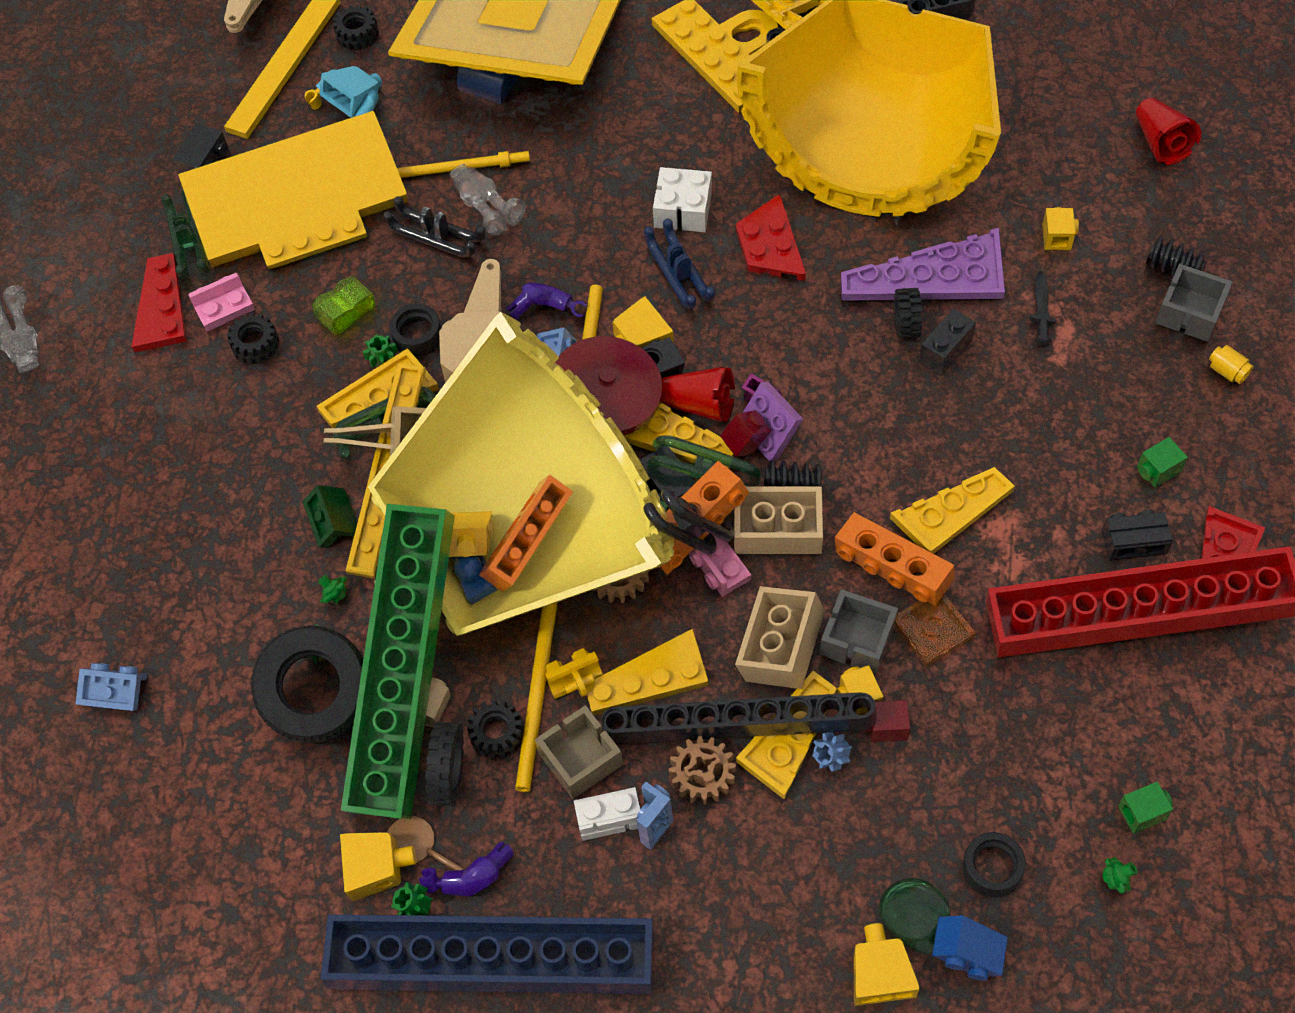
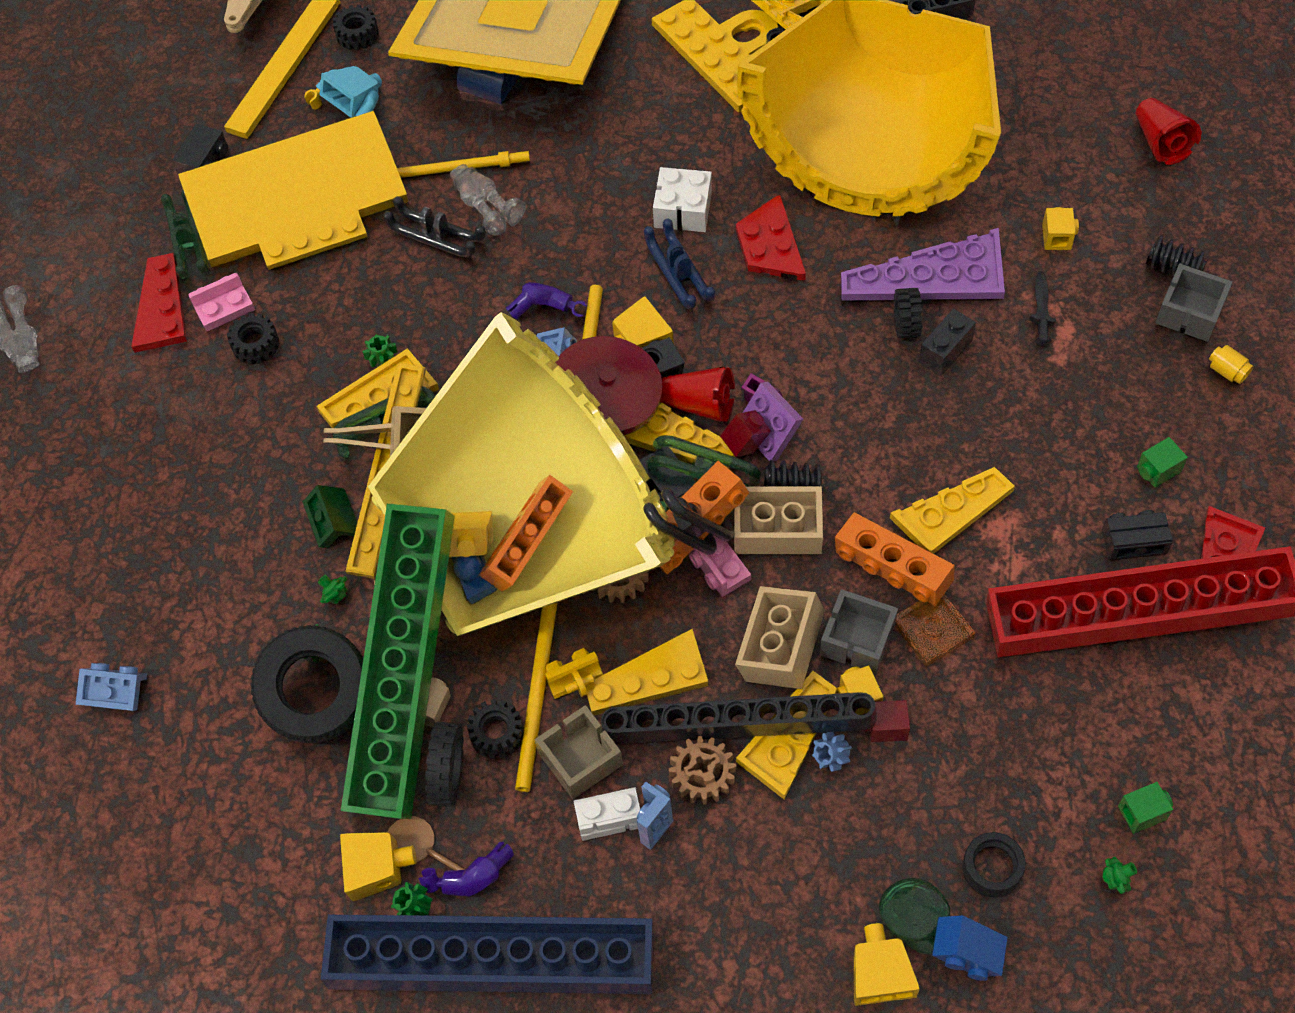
(343, 305): clear neon green brick -> none
(413, 313): black tyre -> none
(465, 328): tan slope -> none

